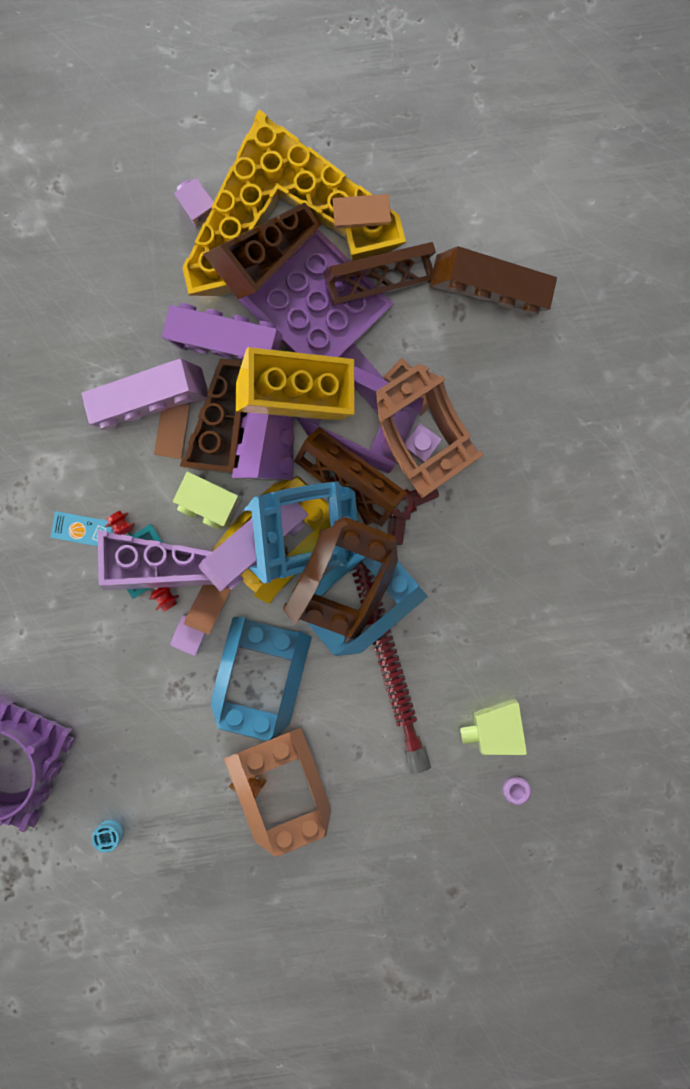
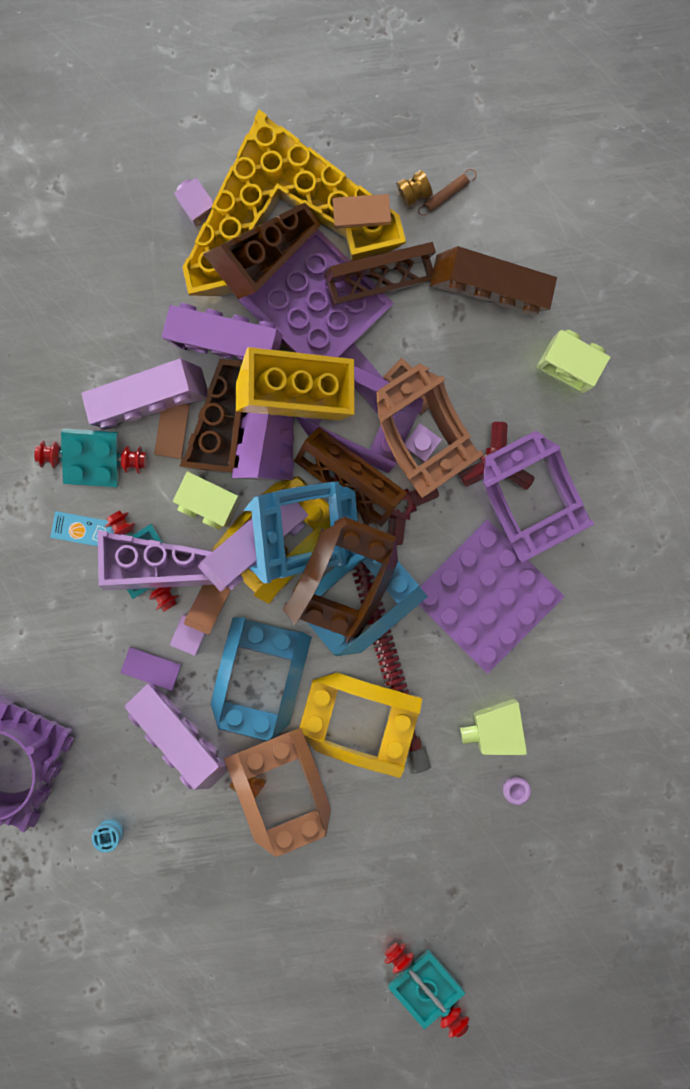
(90, 457): none -> teal plate
(151, 668): none -> medium lavender tile
(176, 738): none -> lavender wedge
(397, 732): none -> yellow wedge
(414, 188): none -> pearl gold wheel
(426, 989): none -> teal plate
(447, 192): none -> nougat piece
(488, 596): none -> medium lavender plate
(498, 440): none -> dark red bush
(551, 529): none -> medium lavender wedge
(573, 361): none -> yellowish green brick

